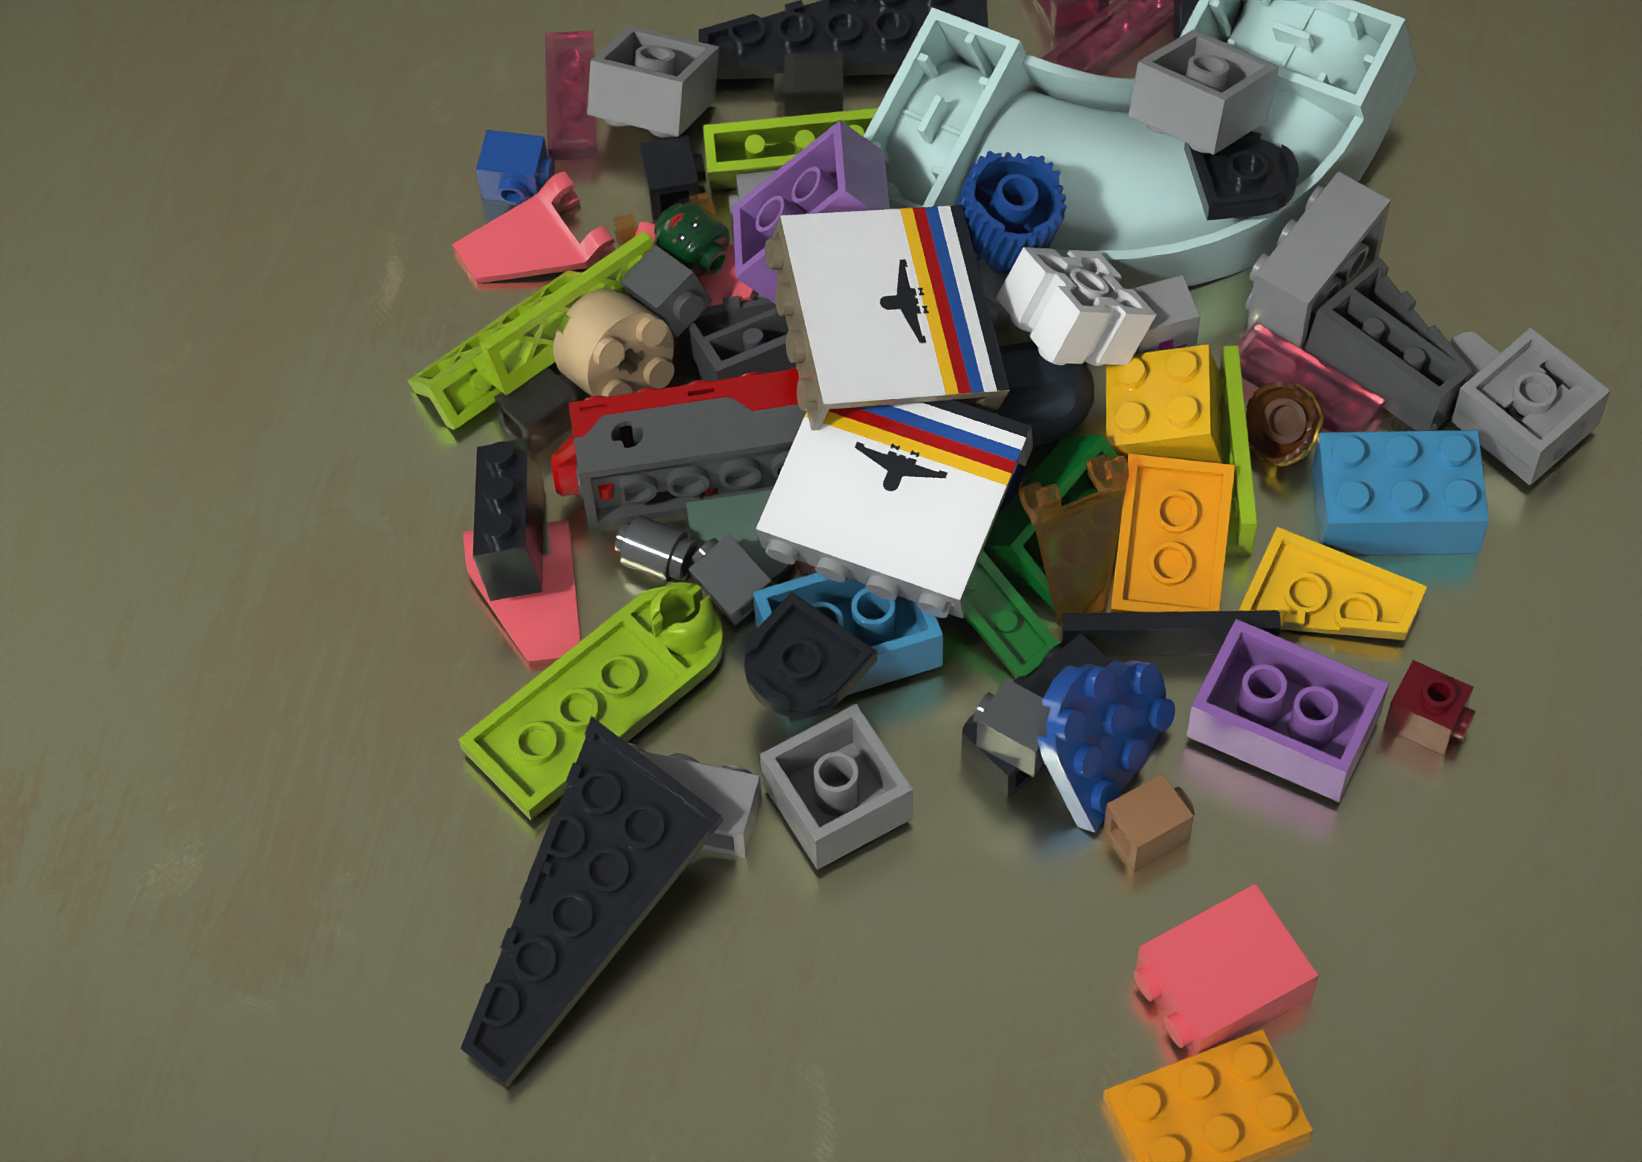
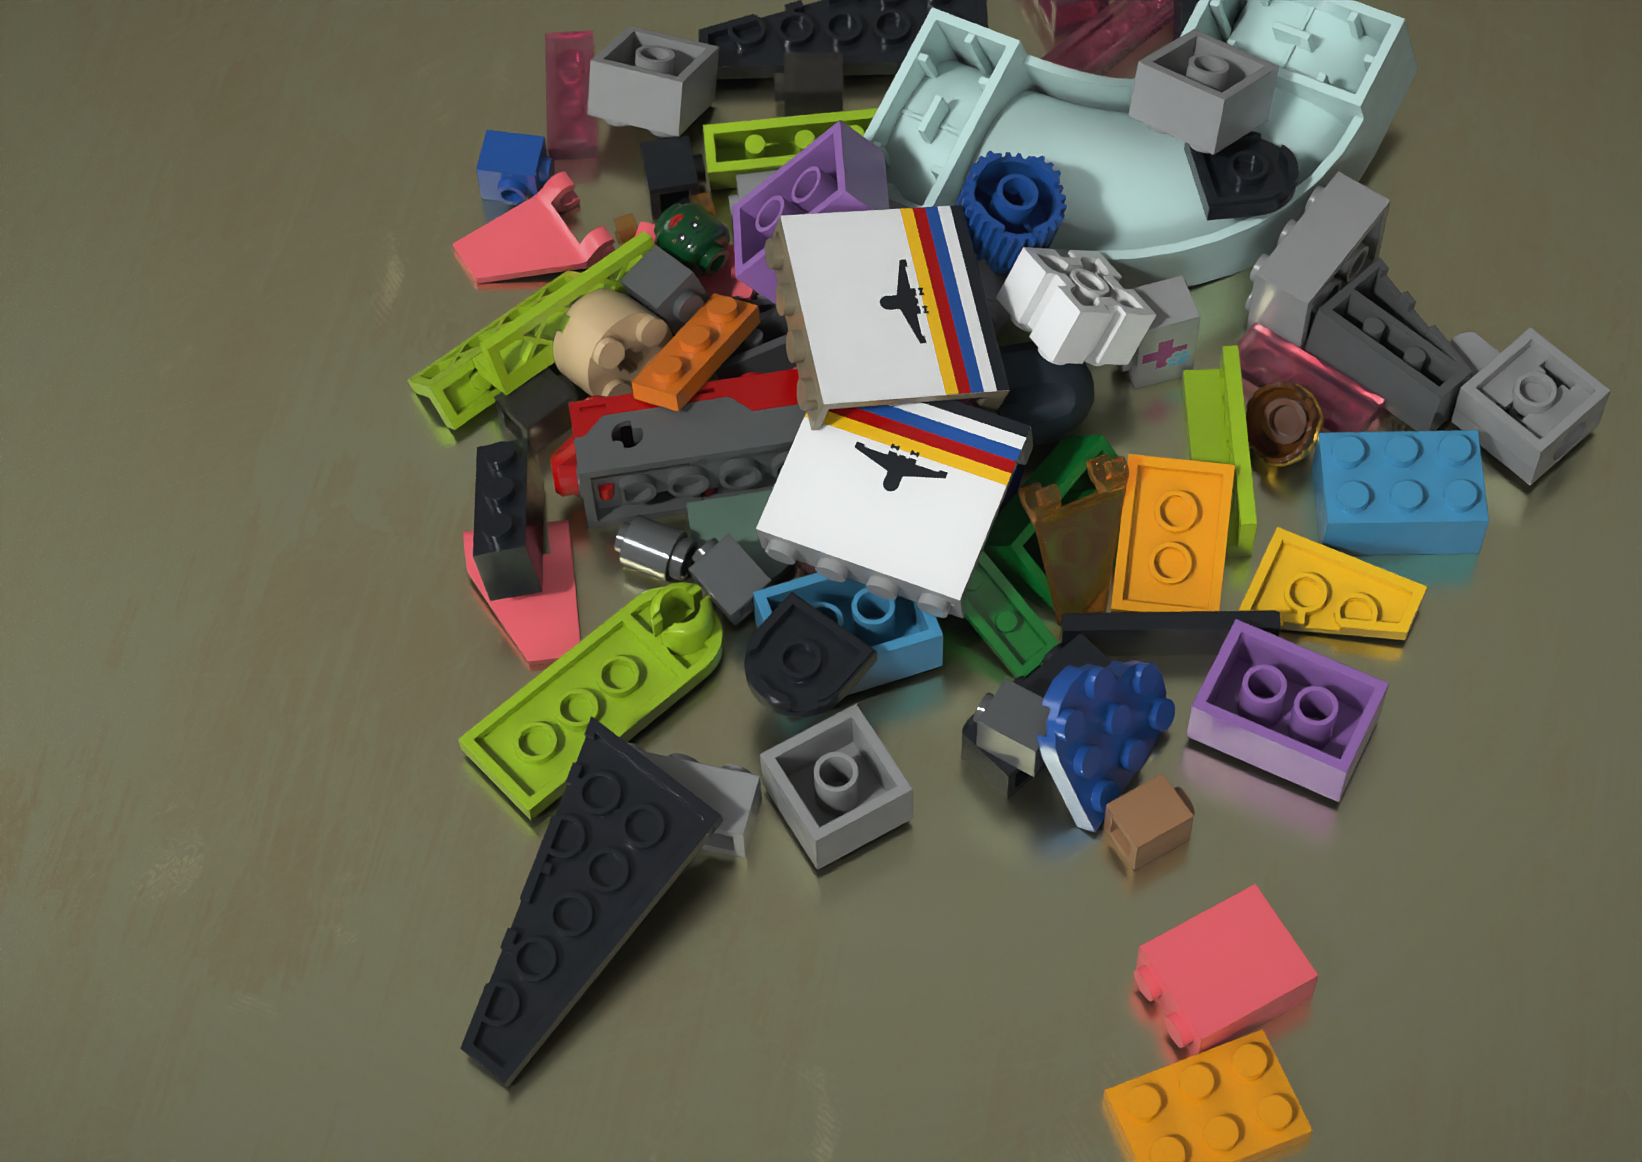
(696, 352): none -> orange plate
(1166, 405): yellow brick -> none
(1430, 708): dark red brick -> none

